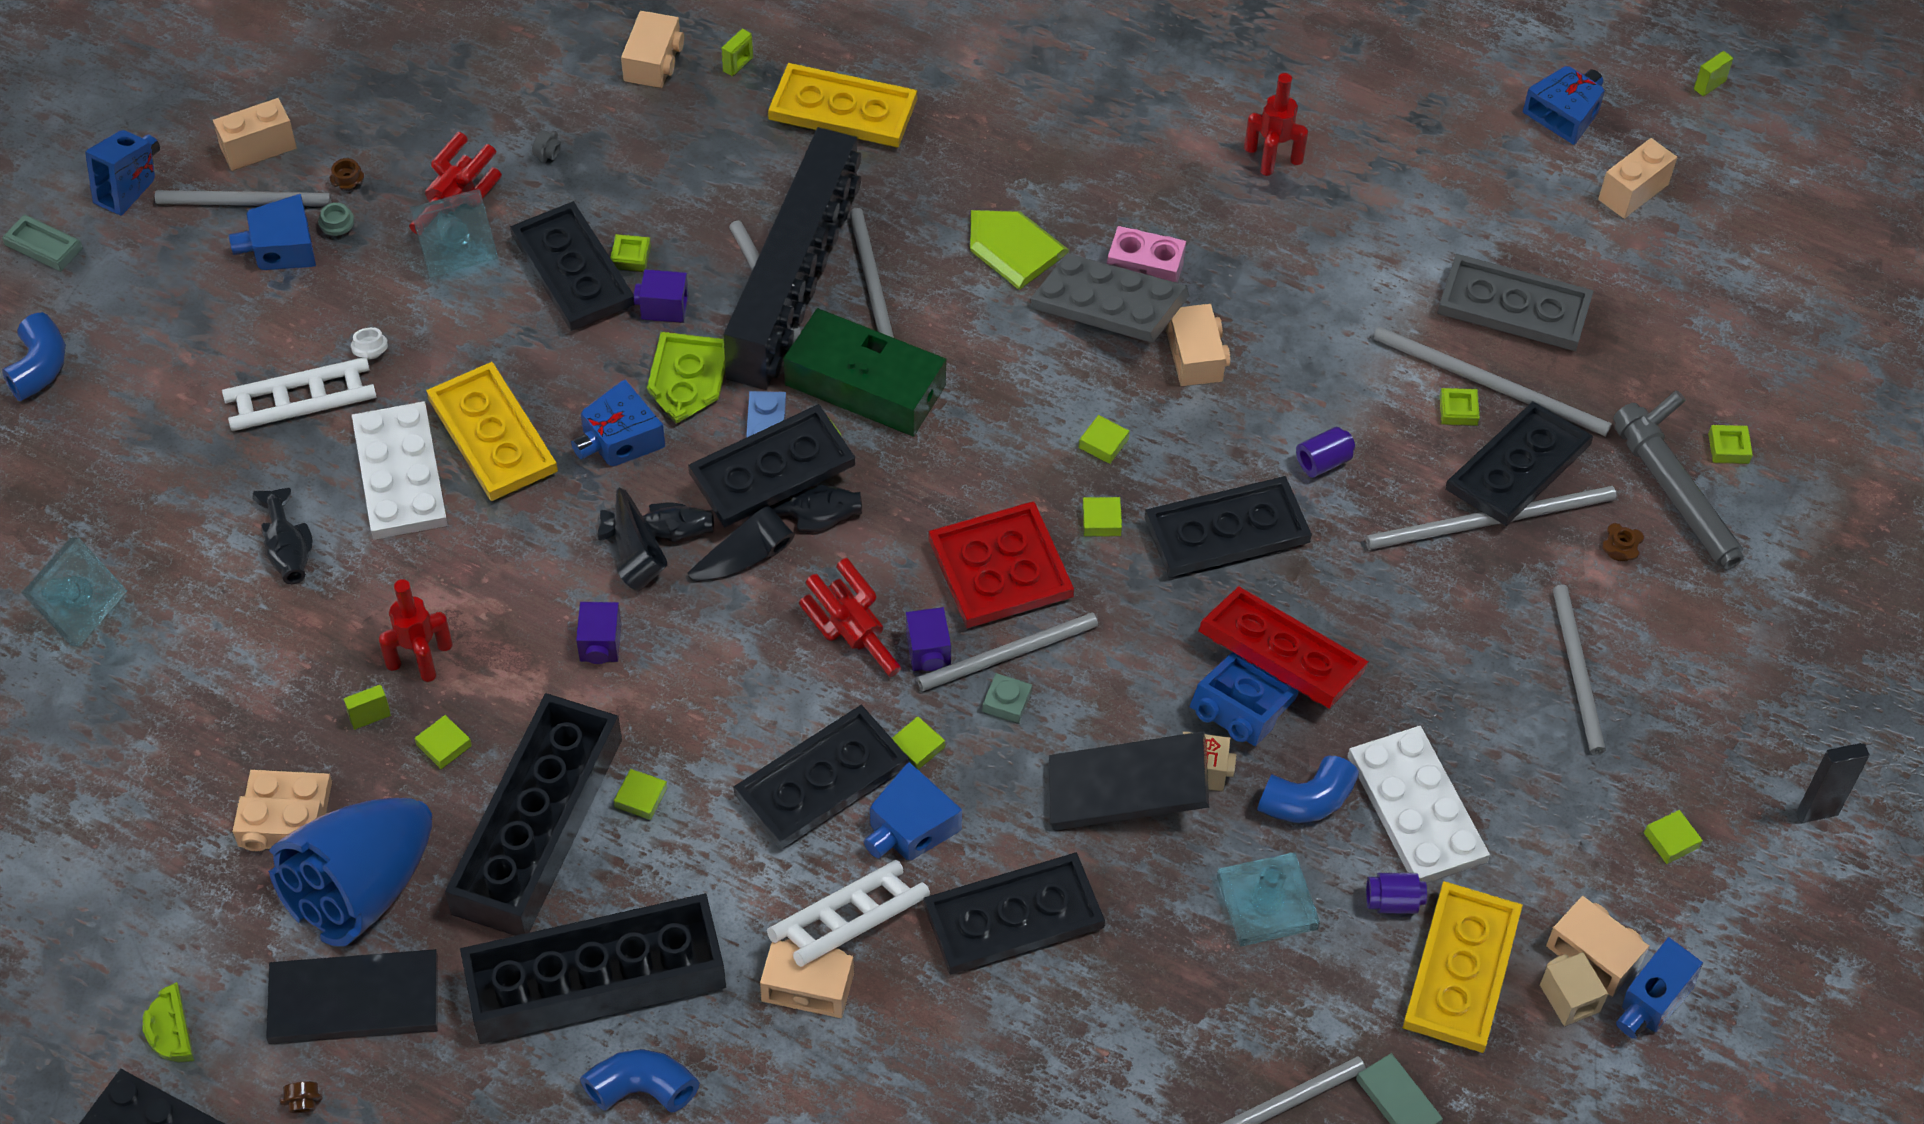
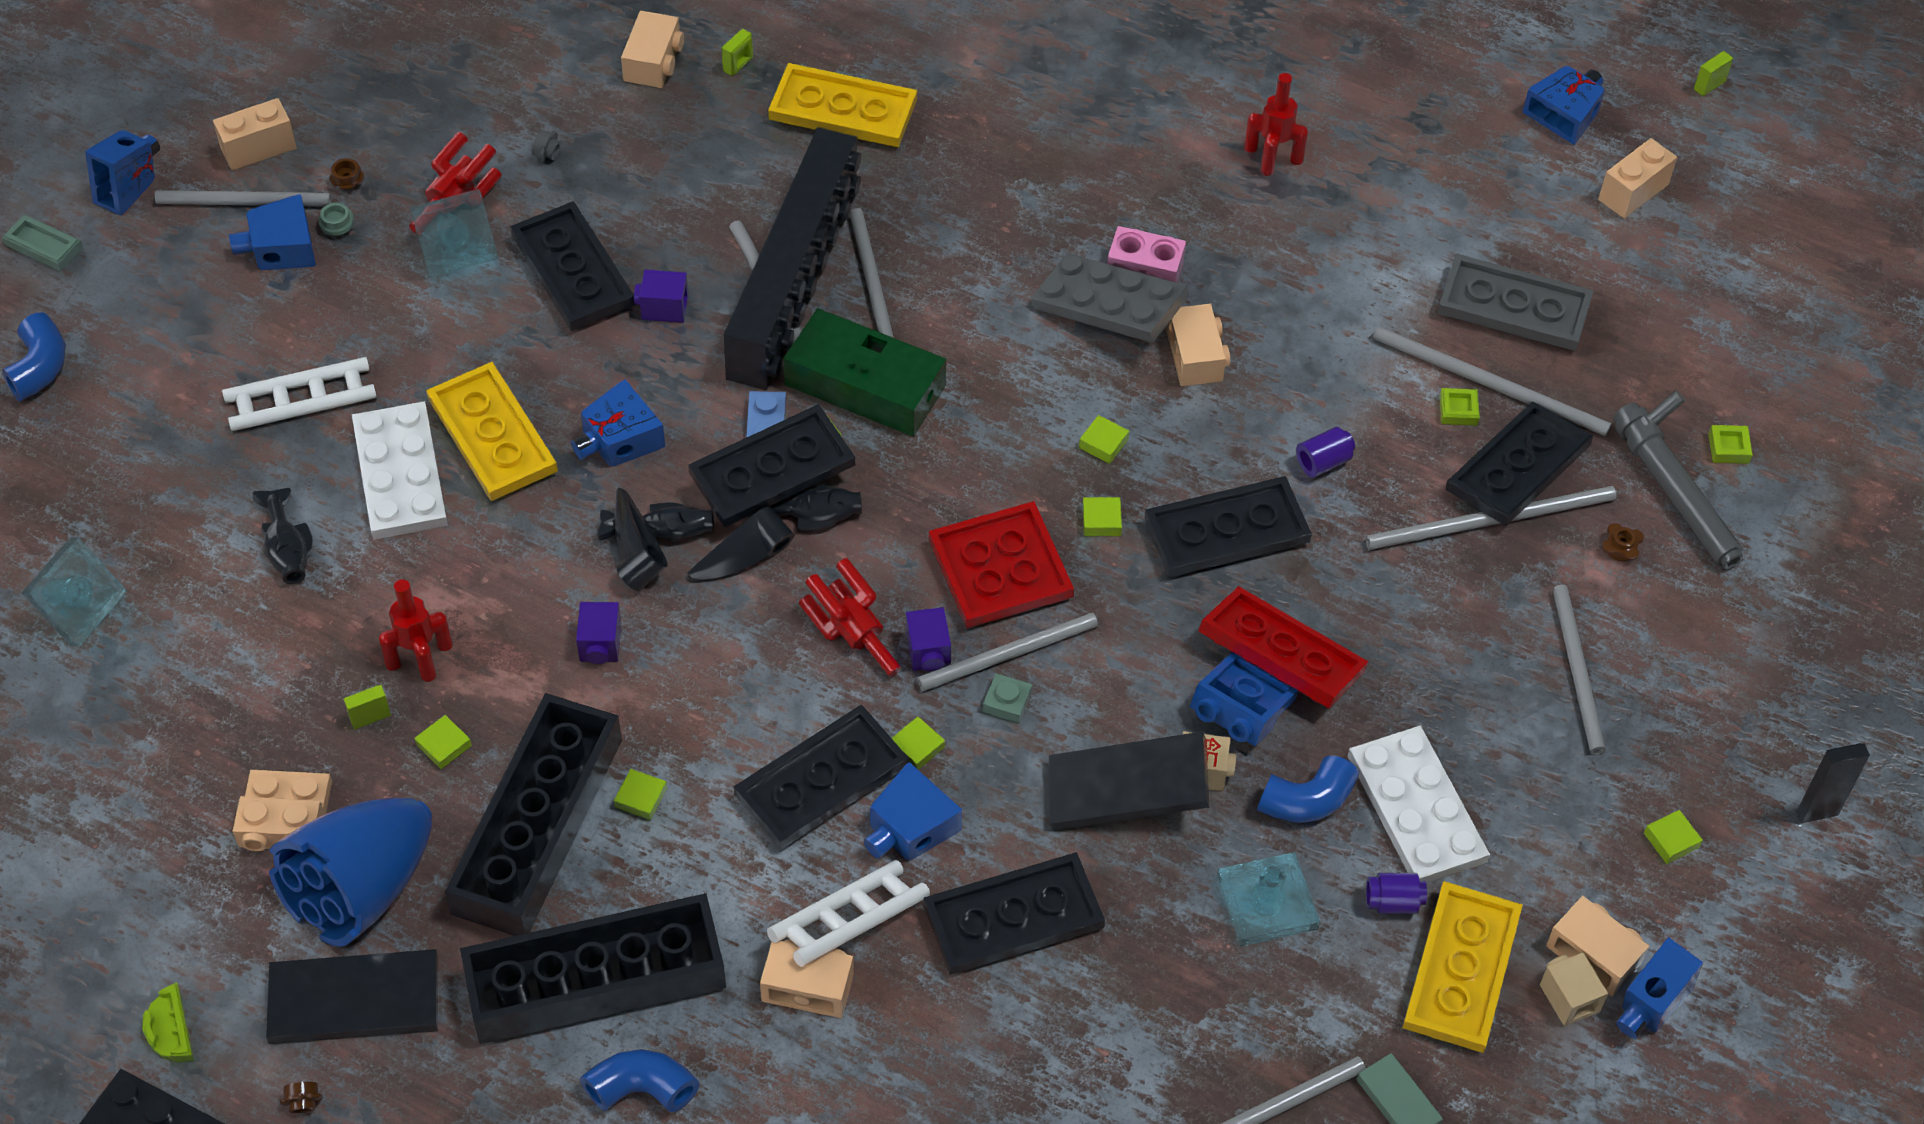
(369, 343): white plate -> none
(631, 252): lime tile -> none
(686, 373): lime tile -> none
(1013, 245): lime tile -> none

